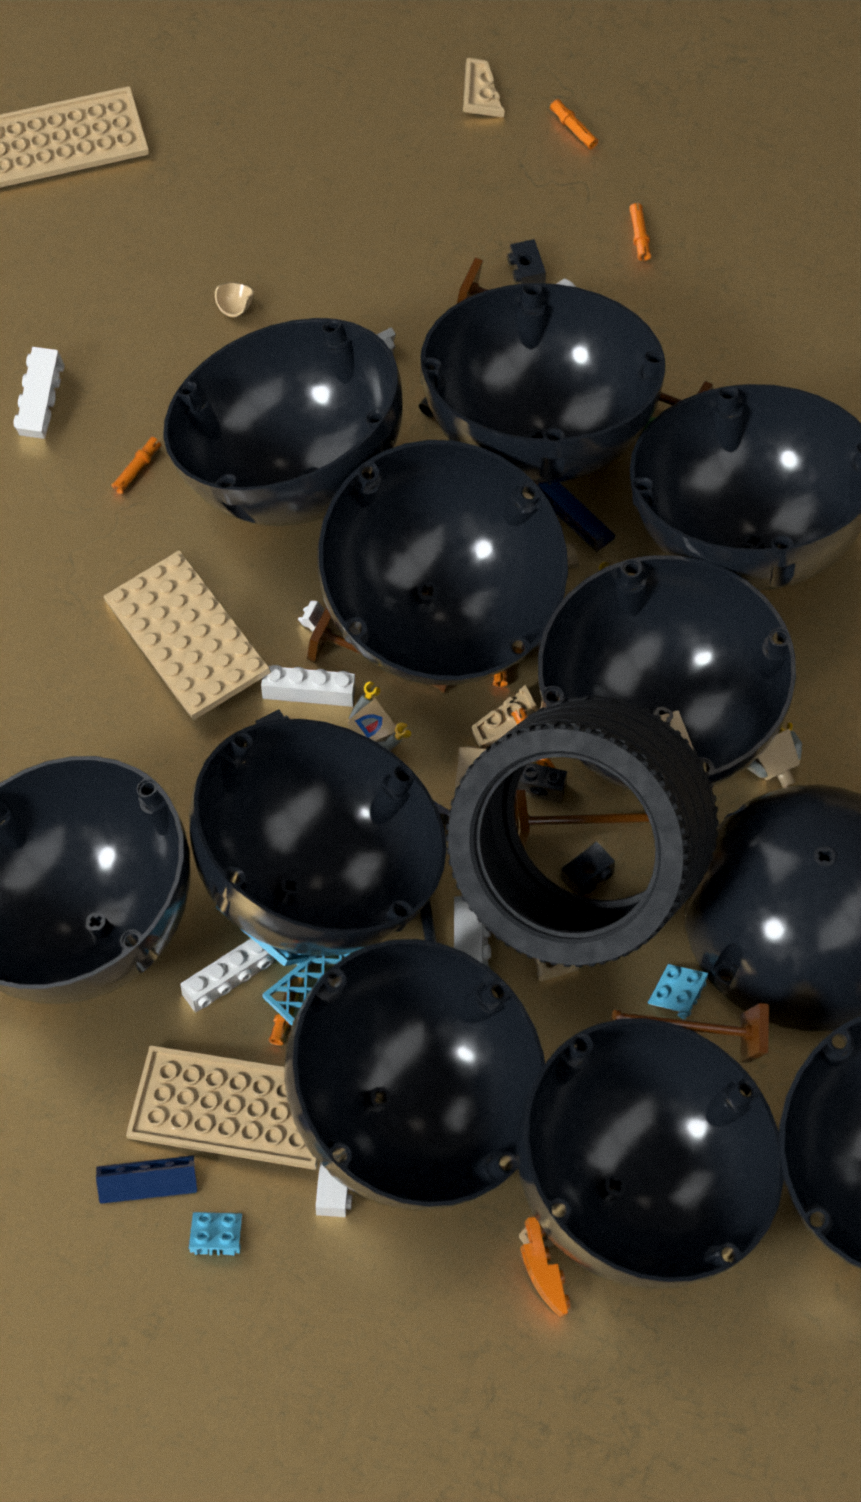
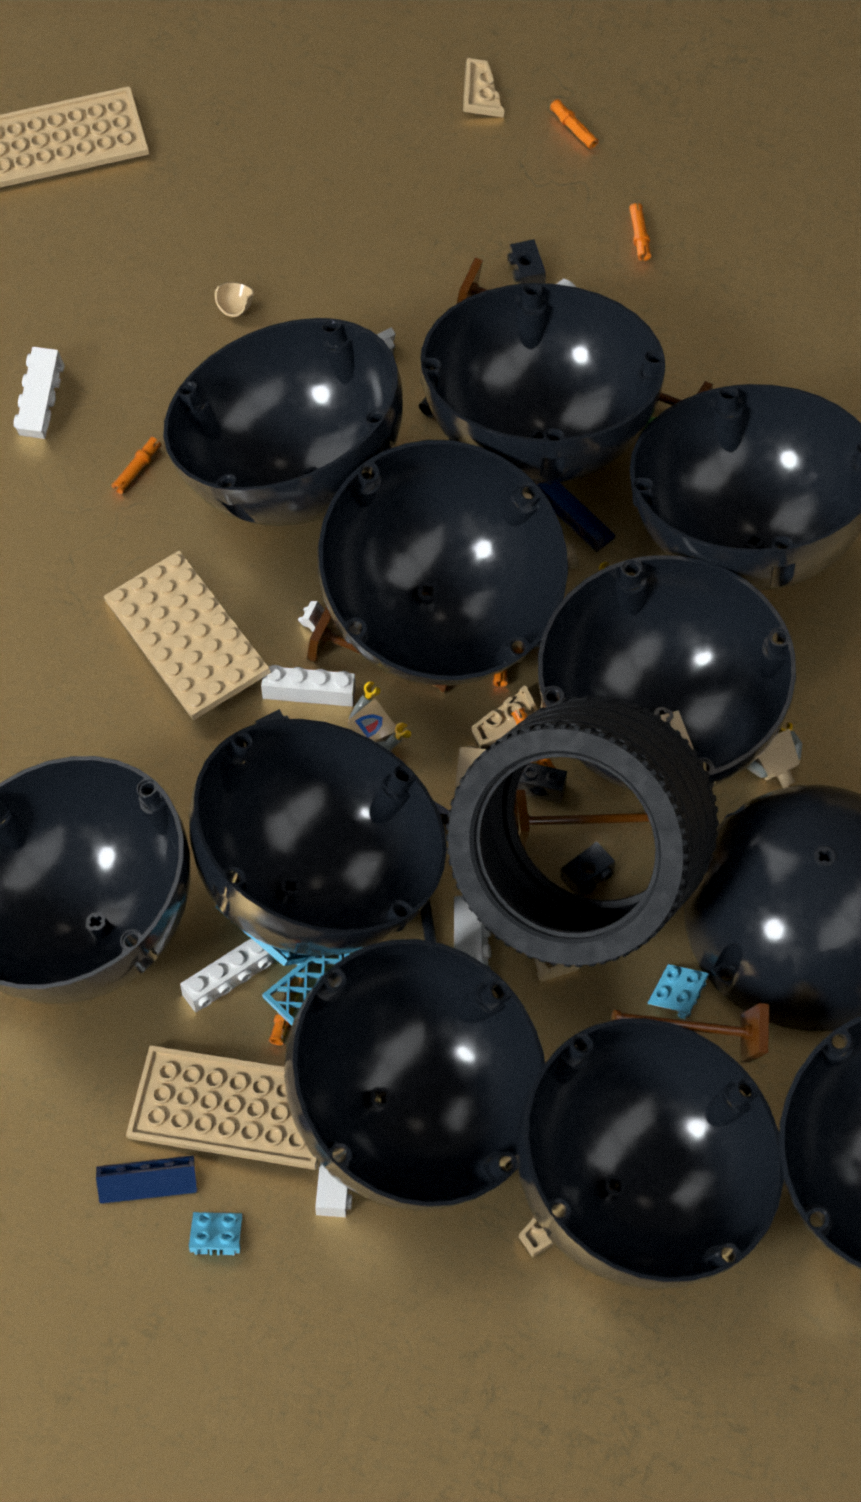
(545, 1277): orange slope -> none

